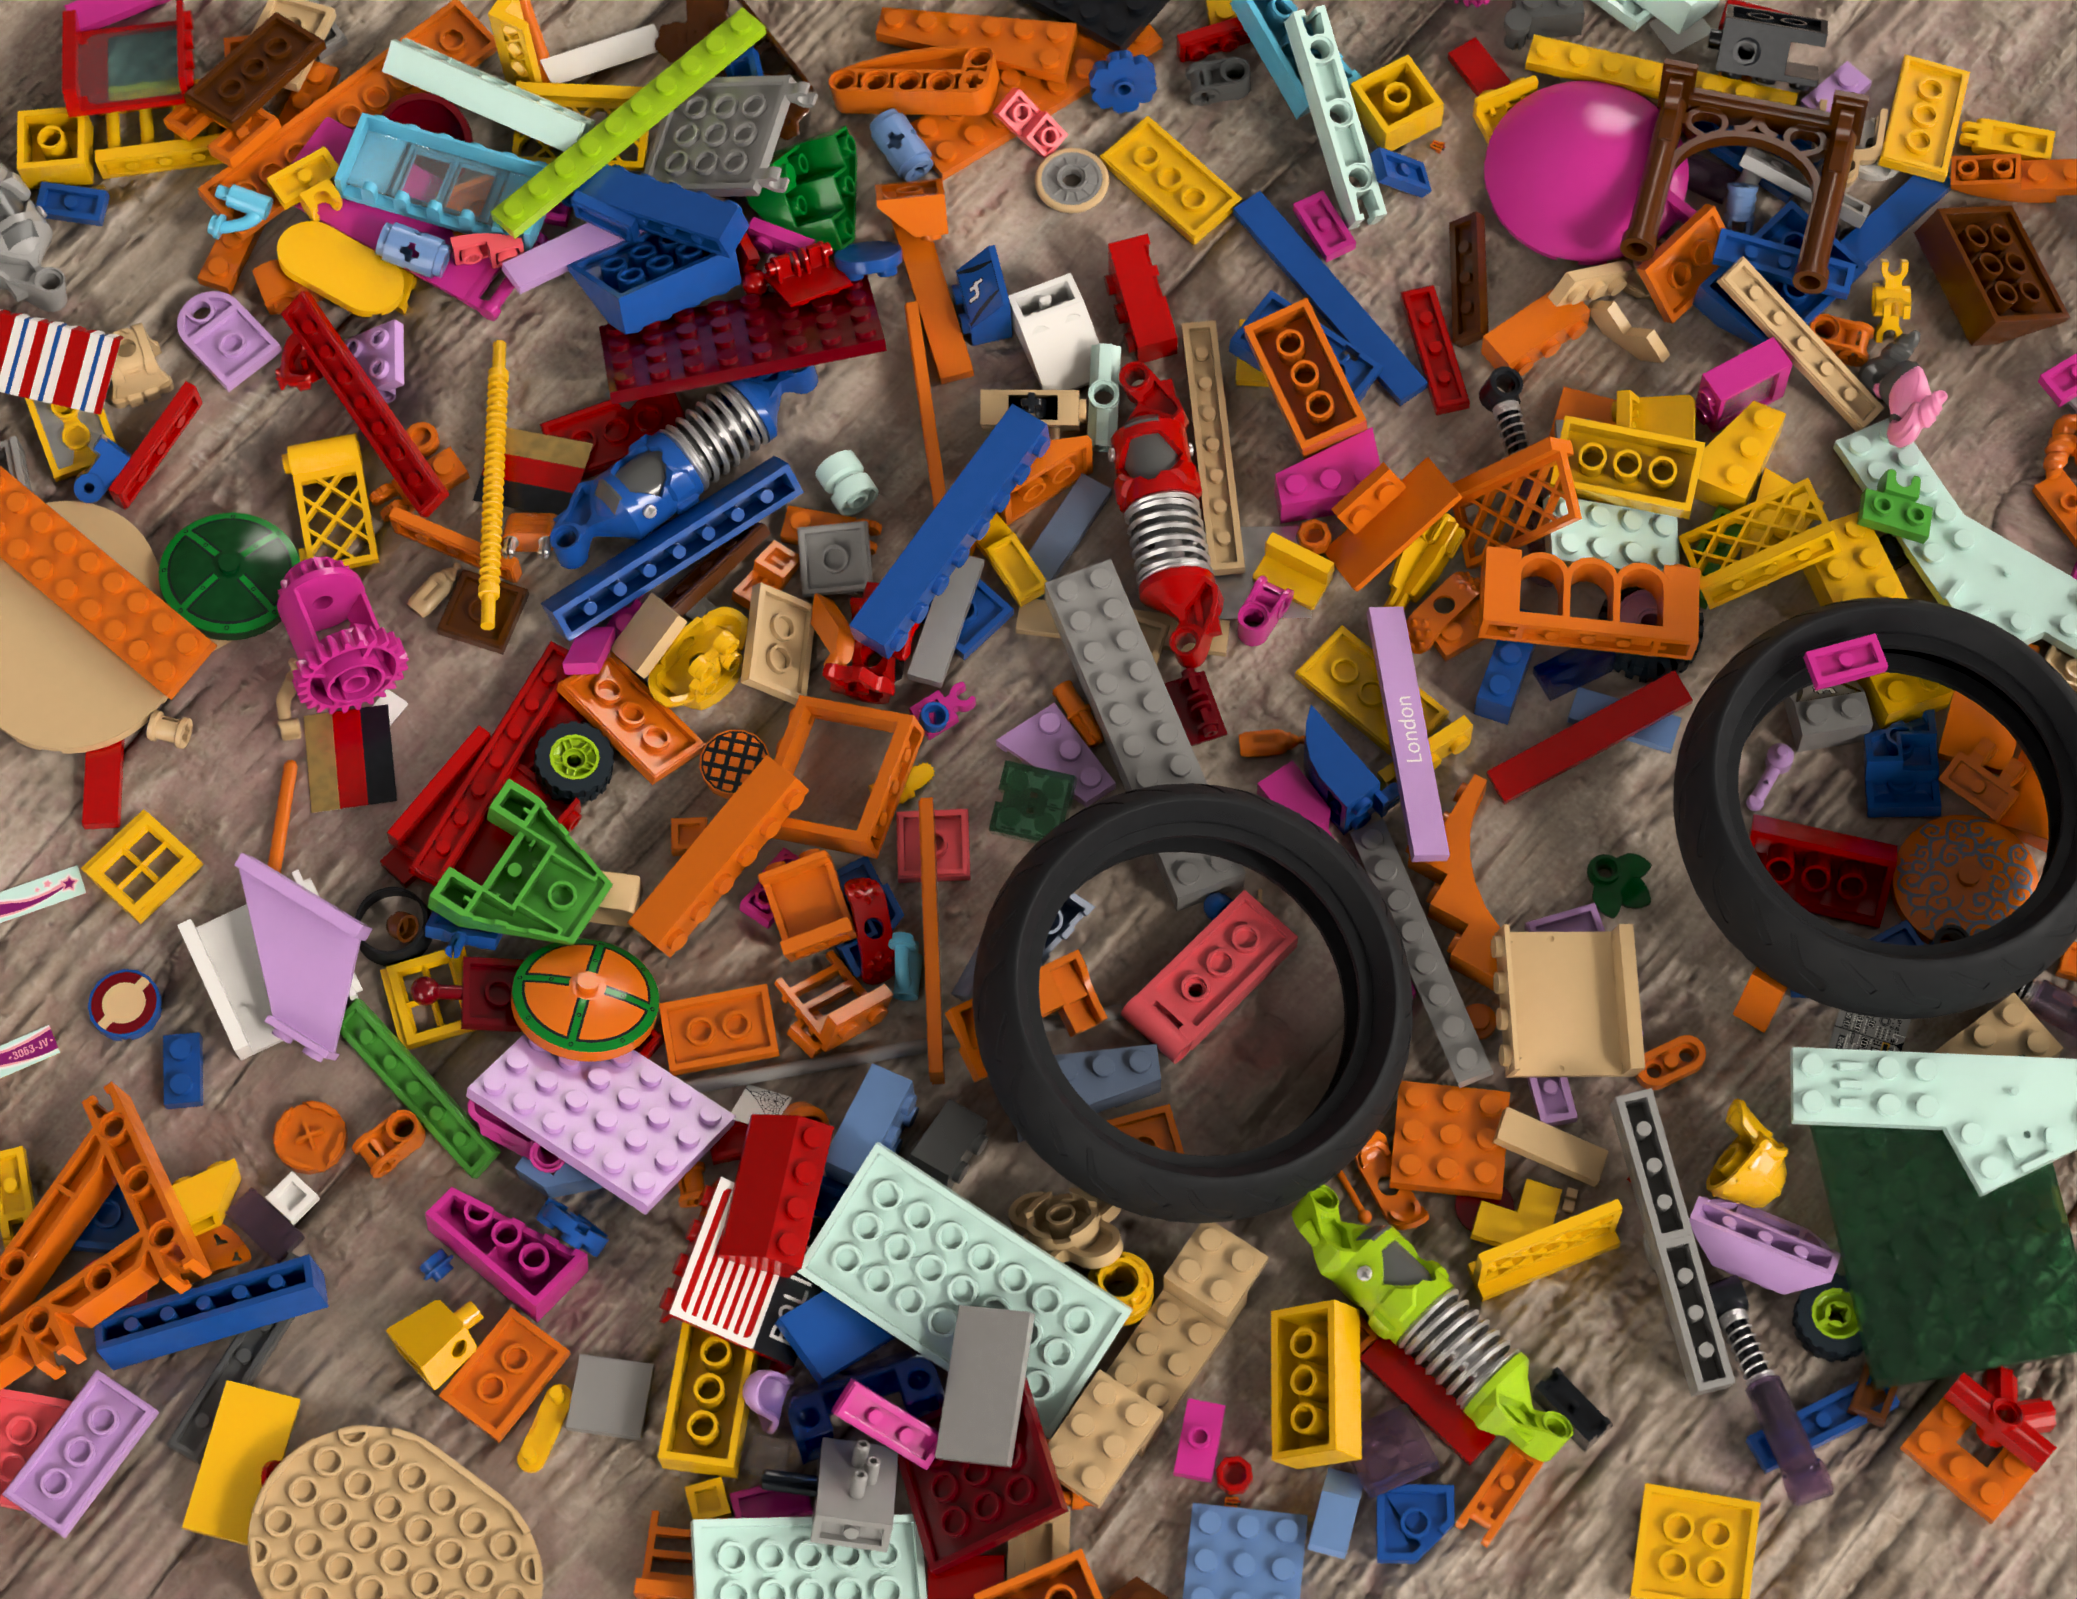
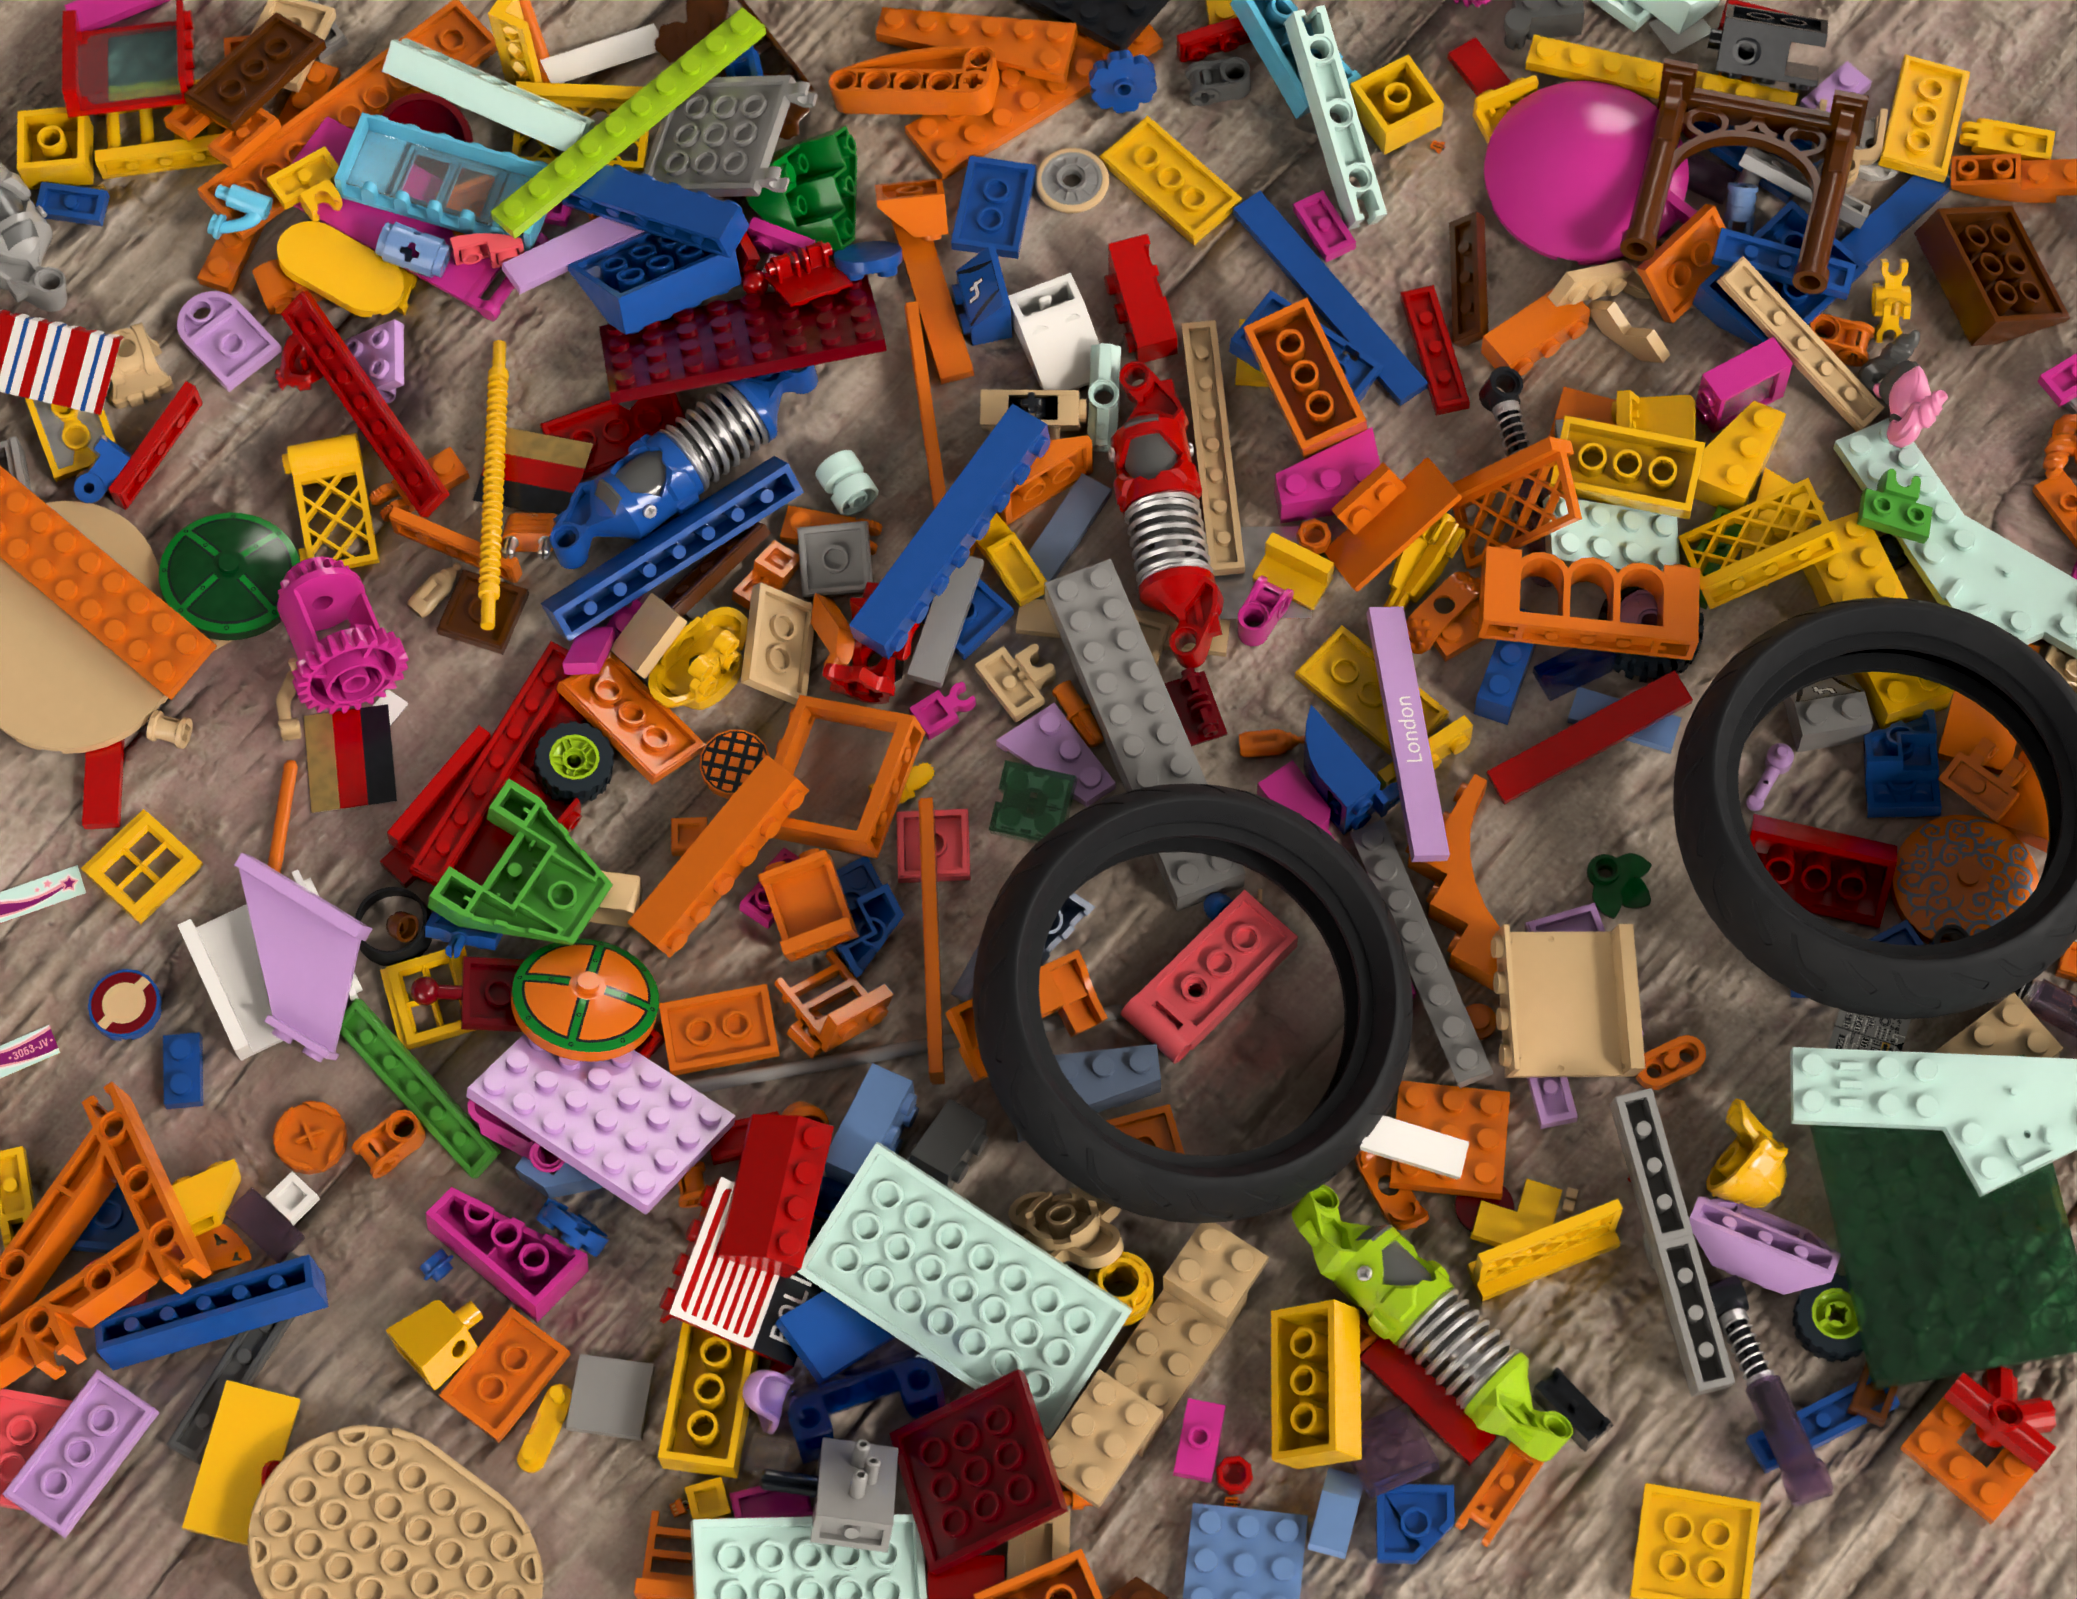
(424, 437): orange tile -> none
(605, 216): blue tile -> none
(678, 1507): none -> orange piece
(759, 1101): white sticker -> none
(867, 902): red piece -> none
(887, 1423): dark pink tile -> none
(907, 966): medium azure plant -> none
(913, 157): medium blue piece -> none
(941, 717): blue hinge -> none
(985, 1386): light grey tile -> none
(993, 206): none -> blue plate
(1016, 680): none -> tan plate
(1030, 124): coral slope -> none
(1364, 1216): orange hinge -> none
(1400, 172): blue plate -> none
(1417, 1147): none -> white tile
(1550, 1146): tan tile -> none
(1760, 1000): orange tile -> none
(1845, 661): dark pink plate -> none

